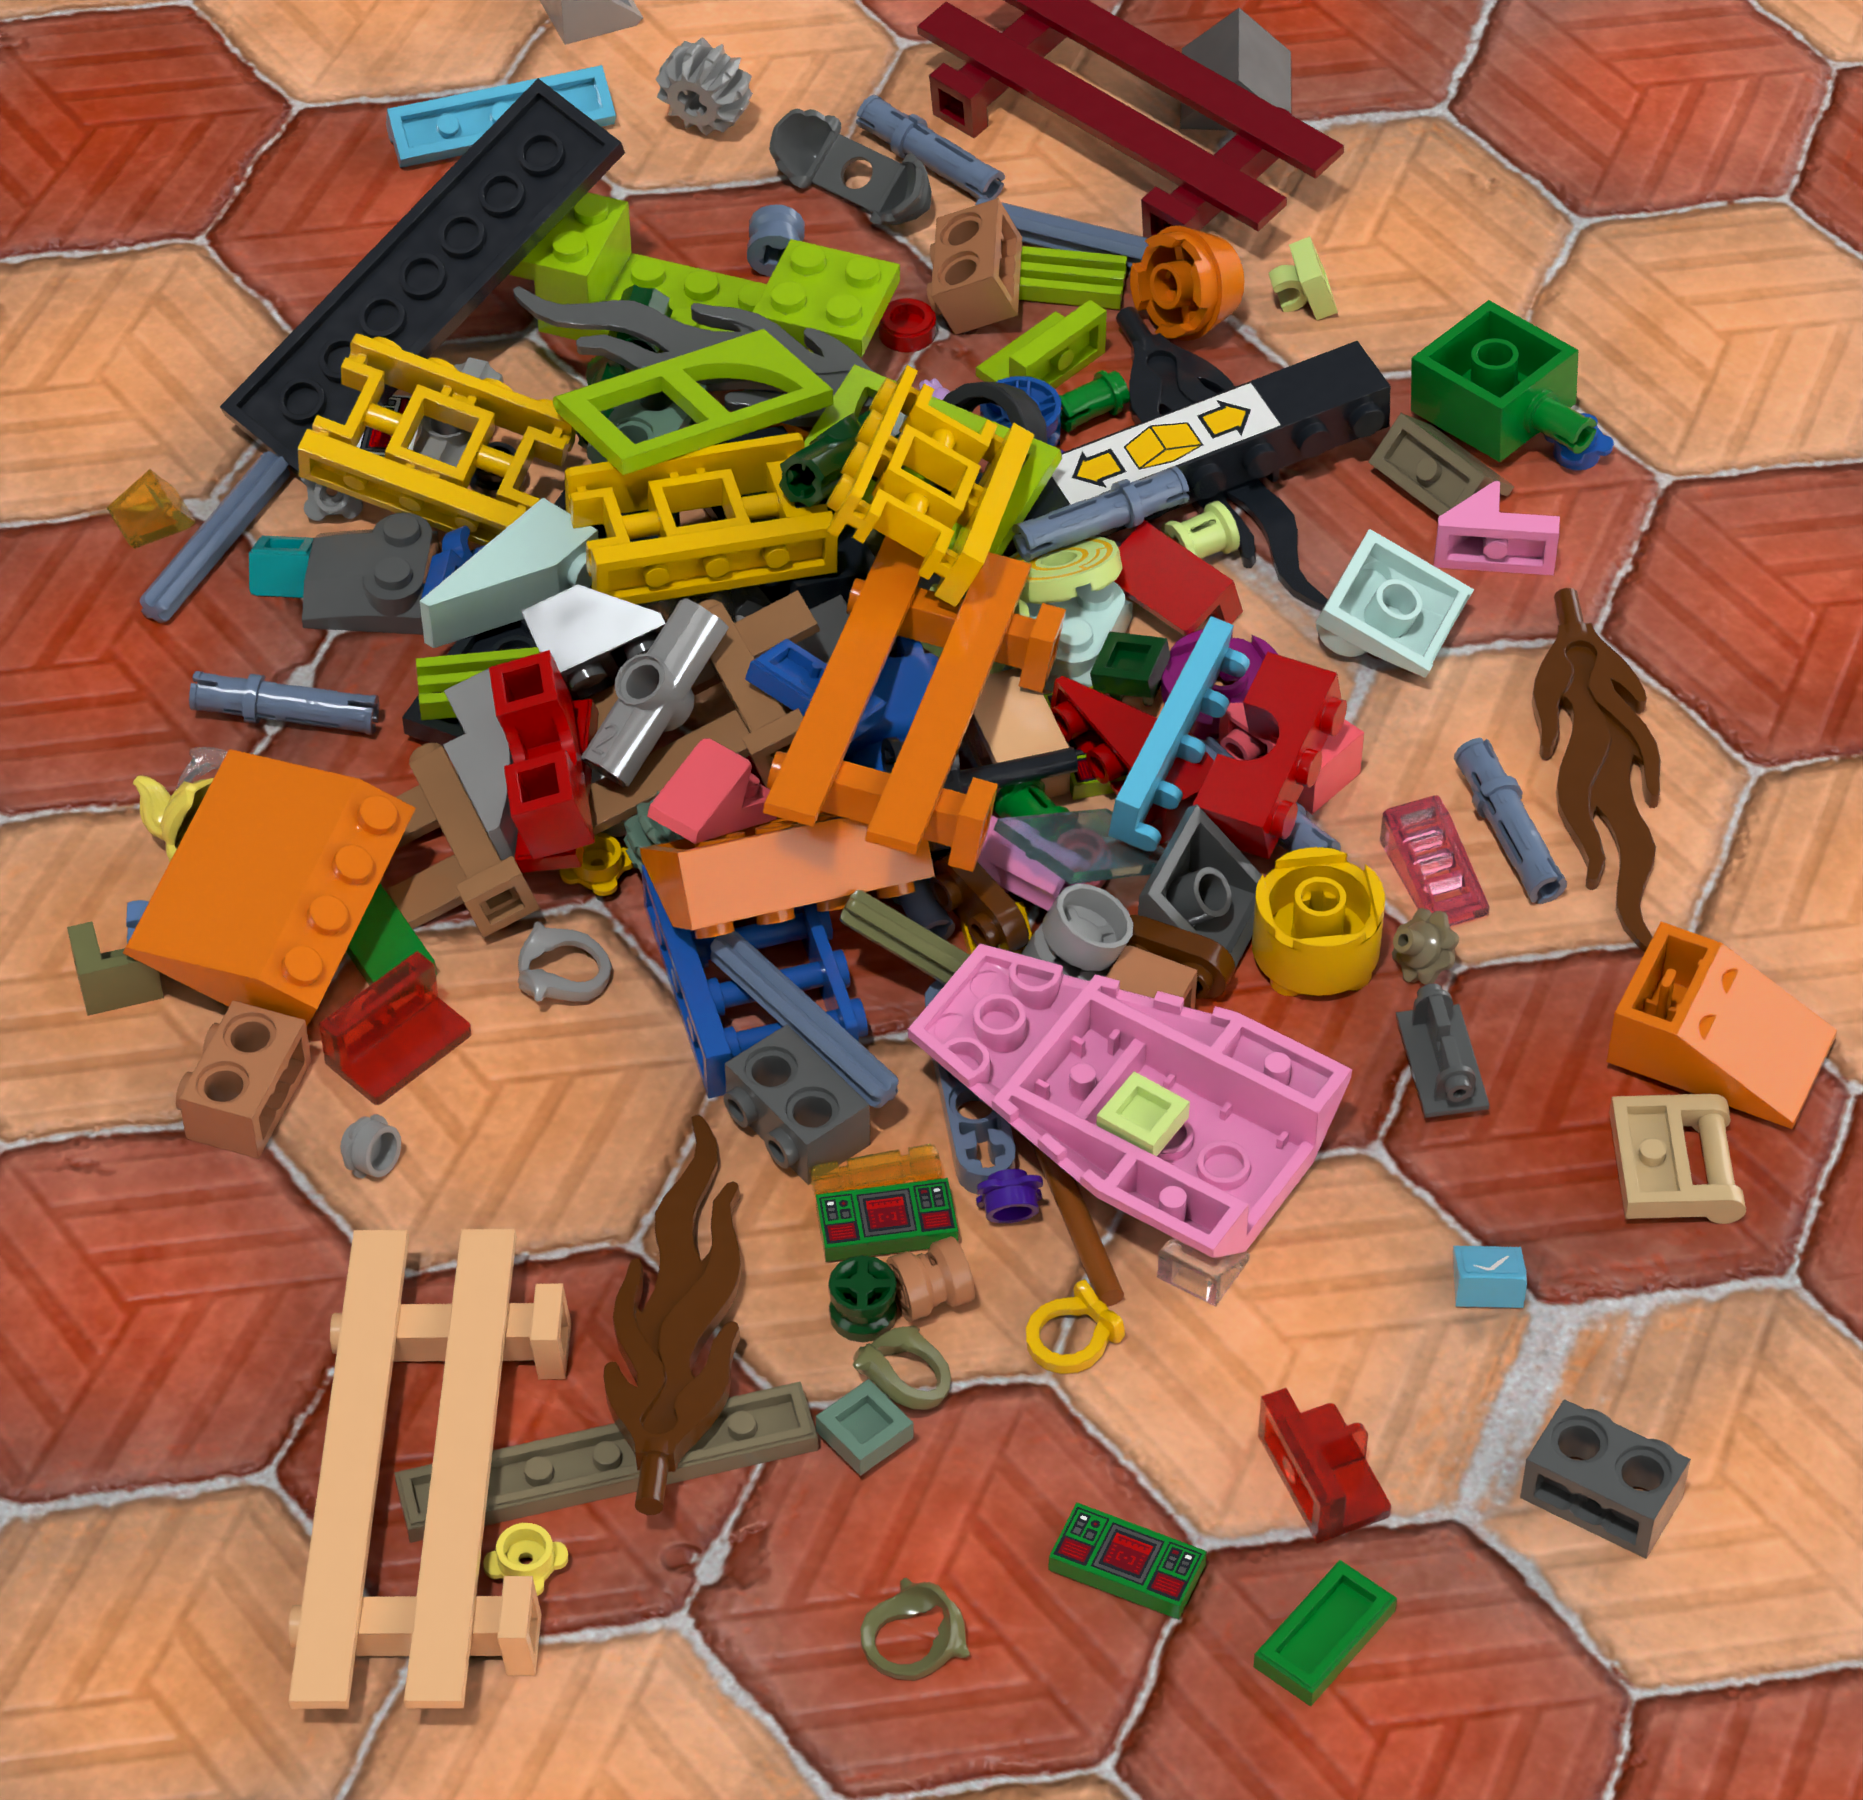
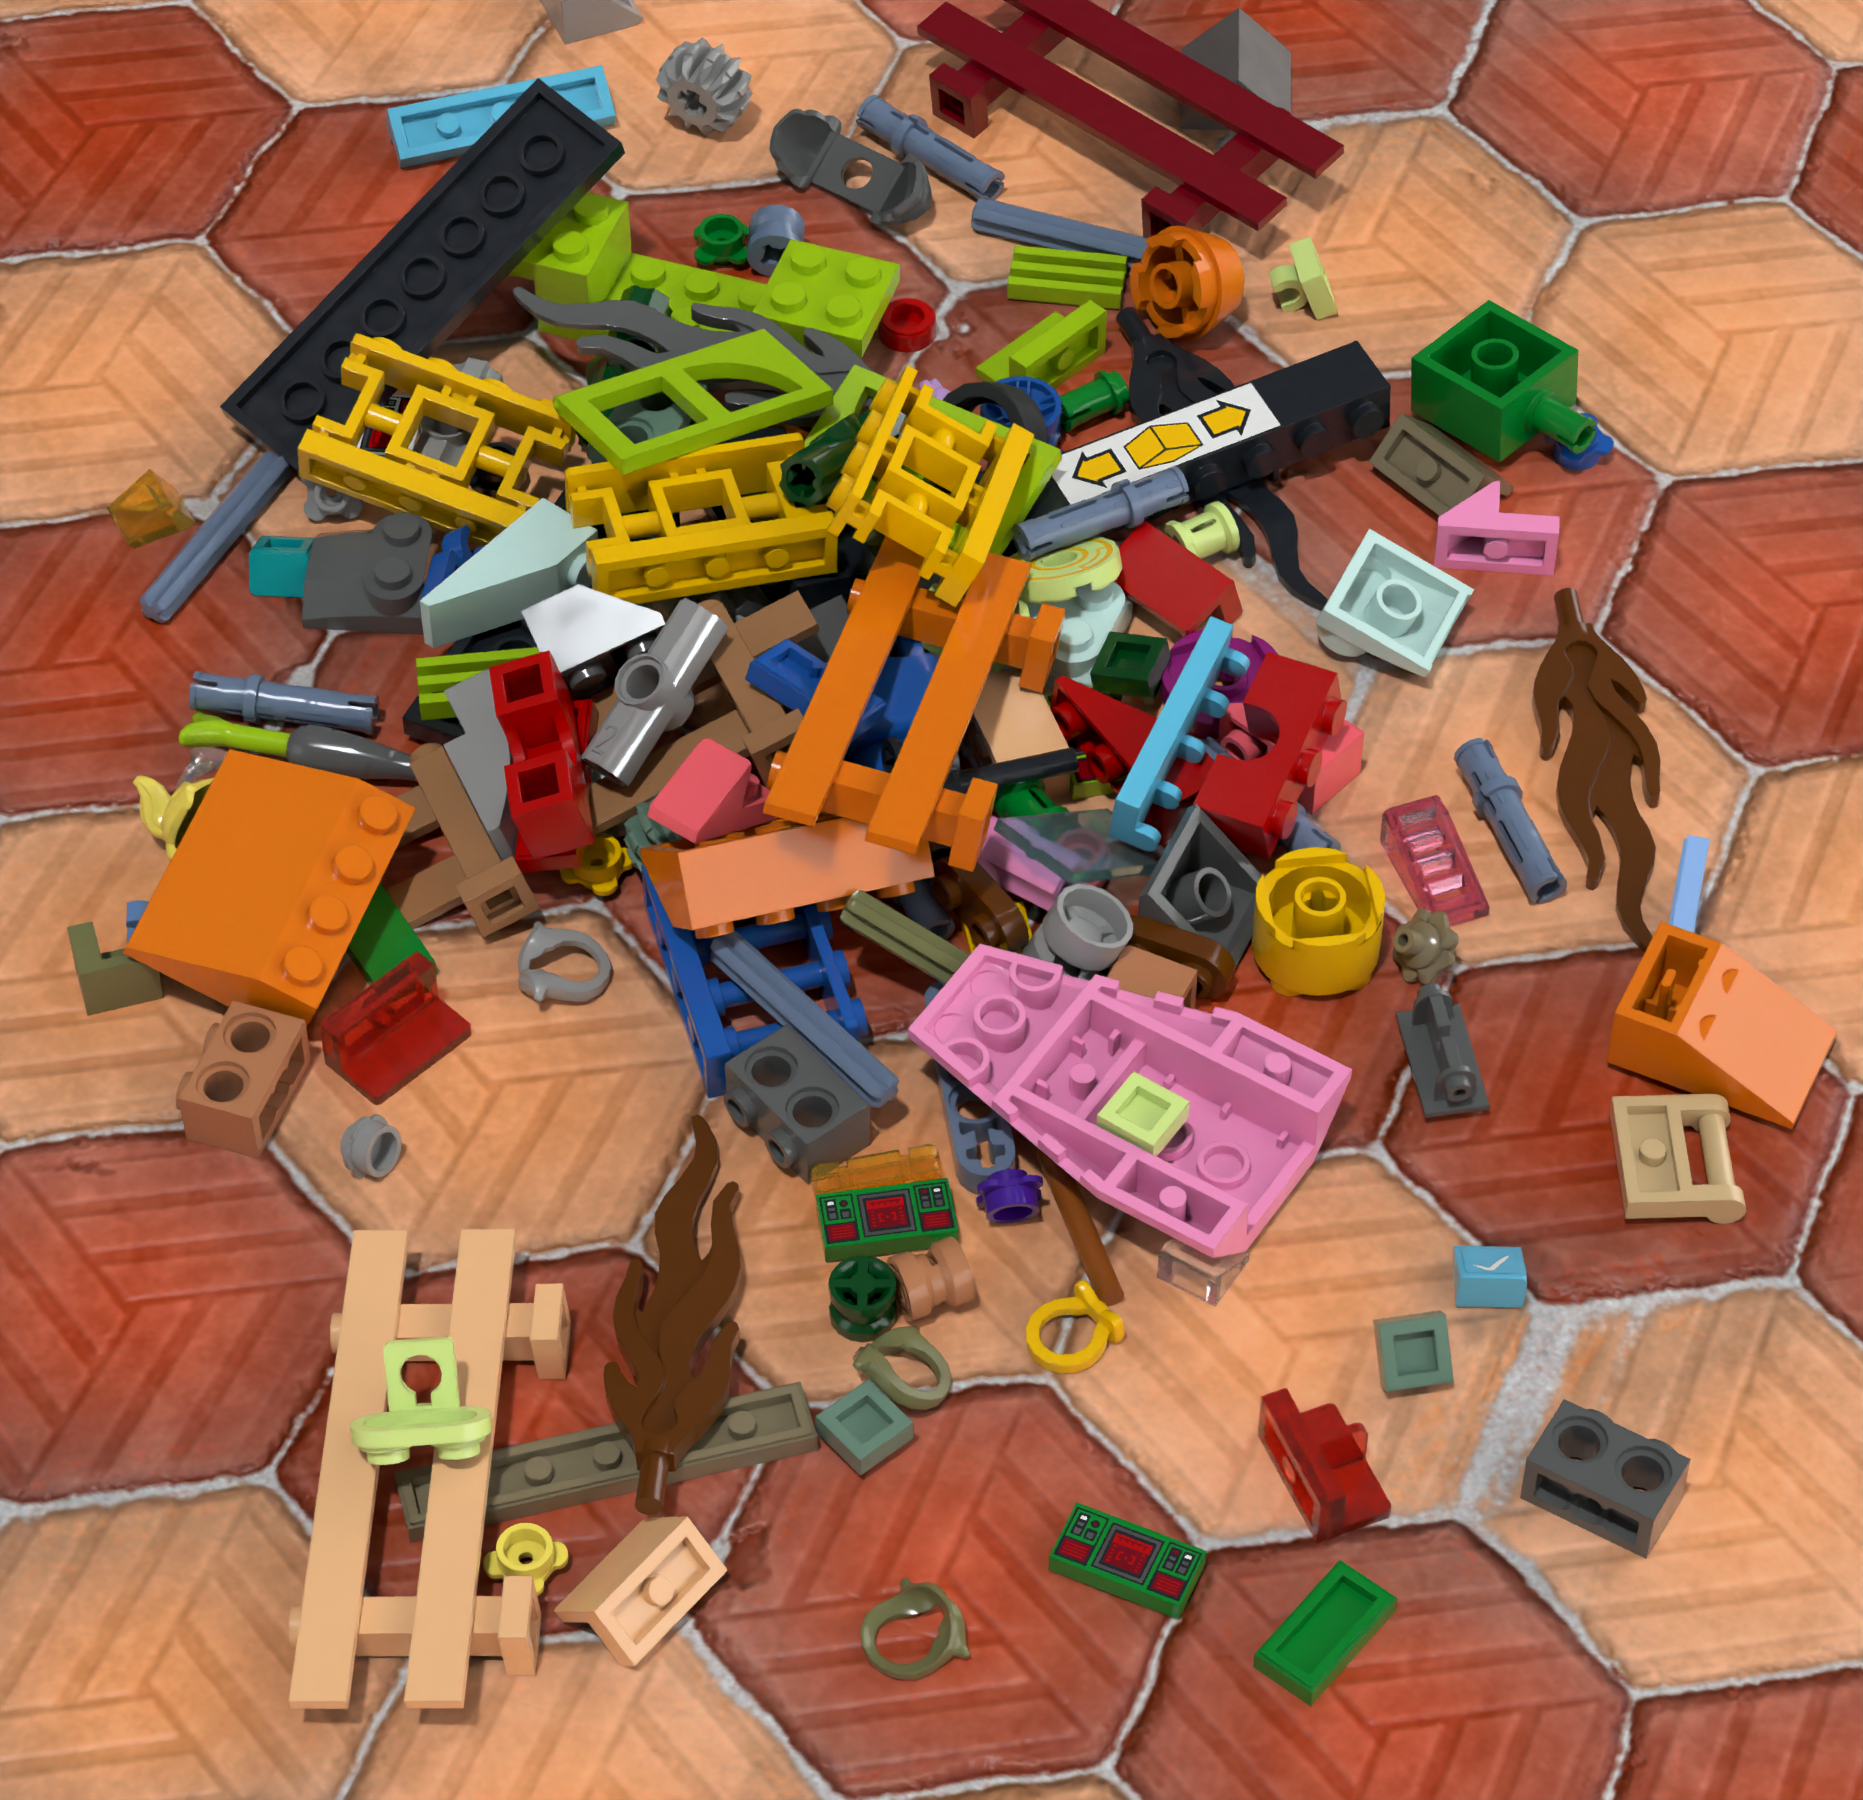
(306, 746): none -> dark grey piece
(441, 1424): none -> yellowish green bracket
(644, 1586): none -> light nougat panel
(721, 241): none -> green plate
(975, 267): nougat brick -> none
(1413, 1350): none -> sand green plate
(1689, 882): none -> light blue tile

